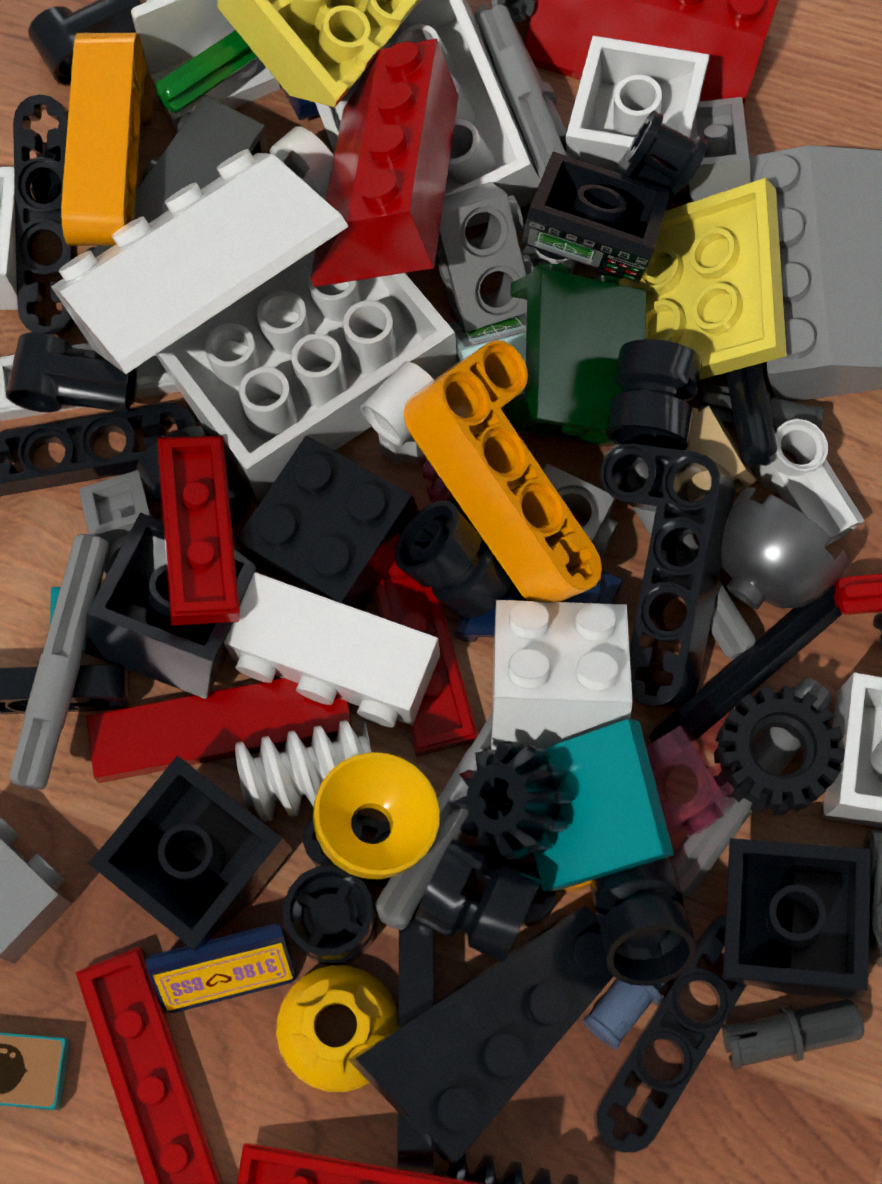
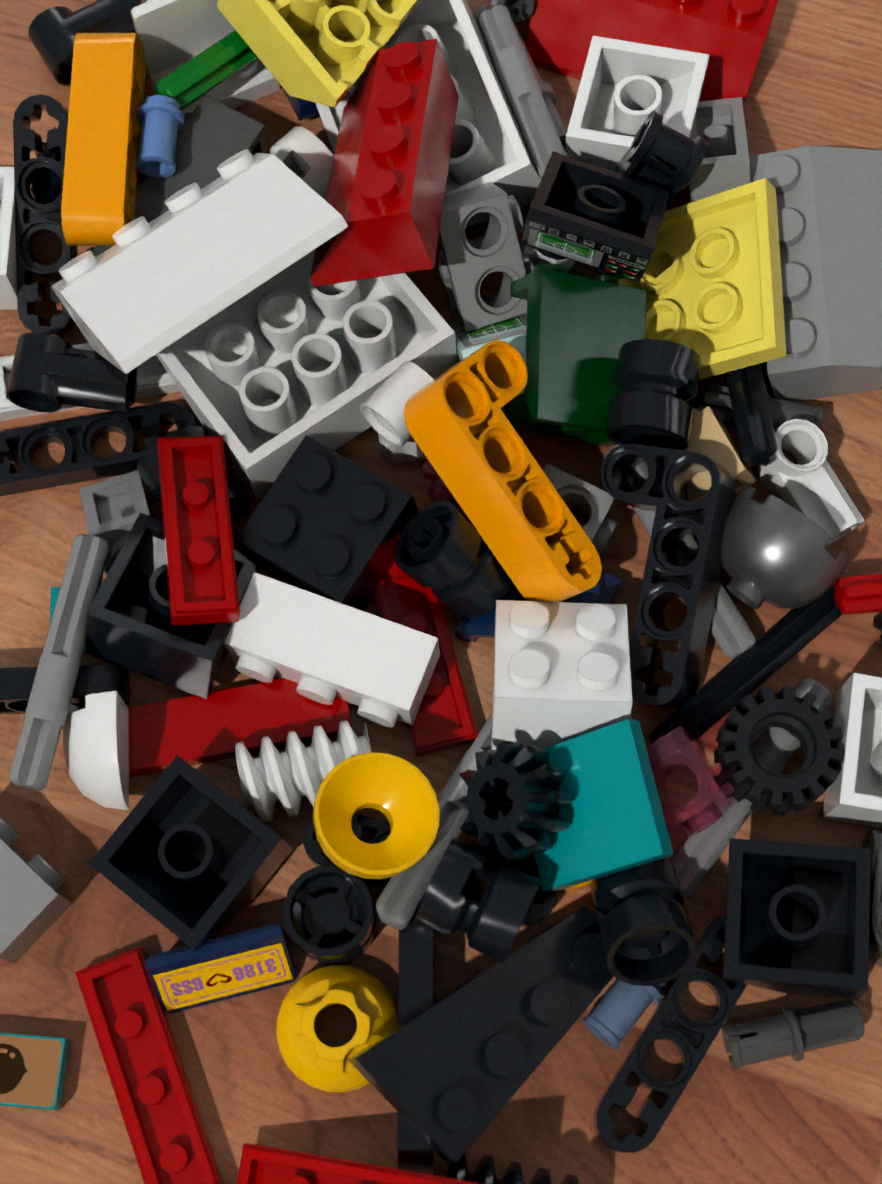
(99, 749): none -> white brick
(159, 123): none -> medium blue pin

